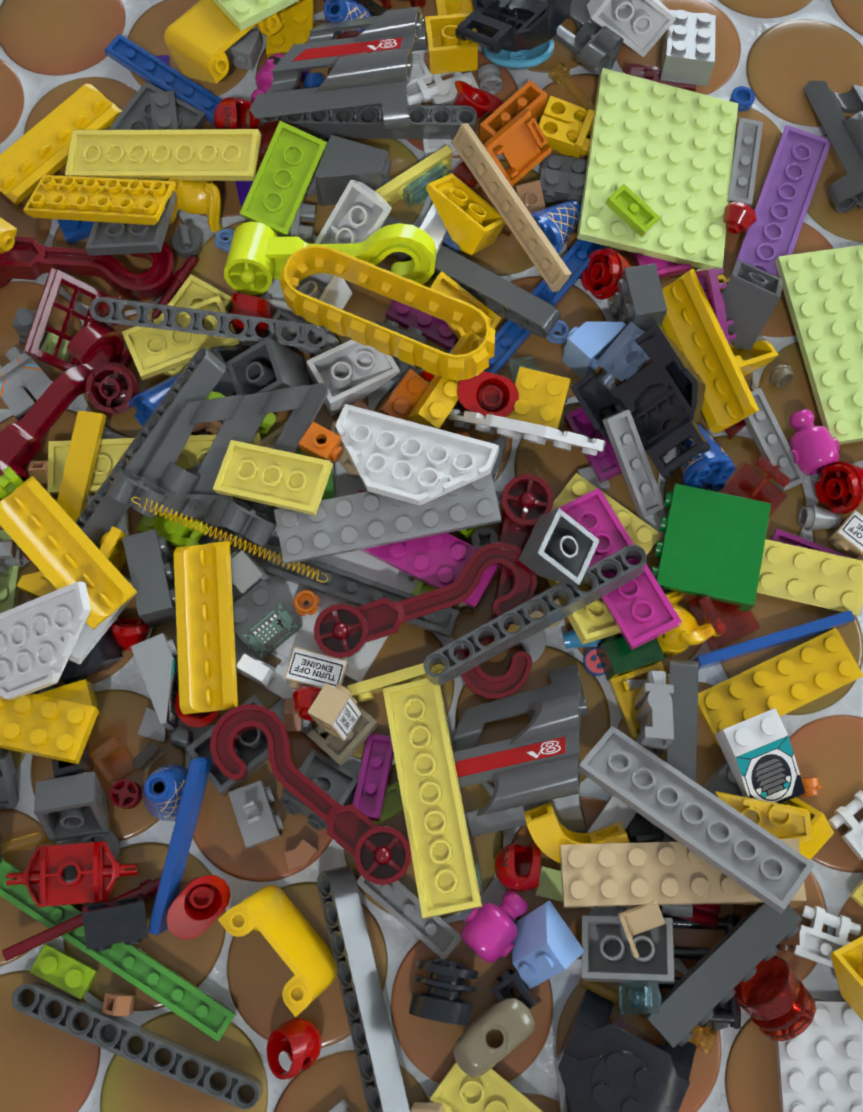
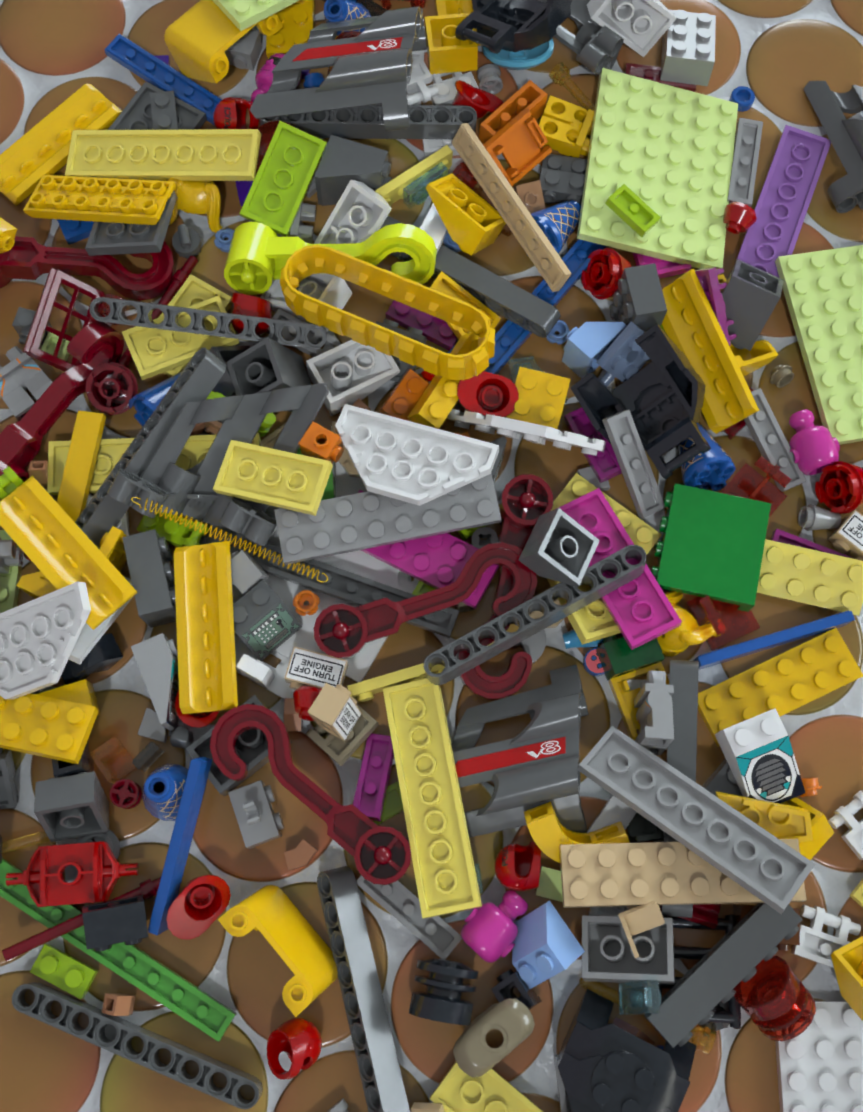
(129, 631): red cone -> none
(327, 775): dark grey plate -> none

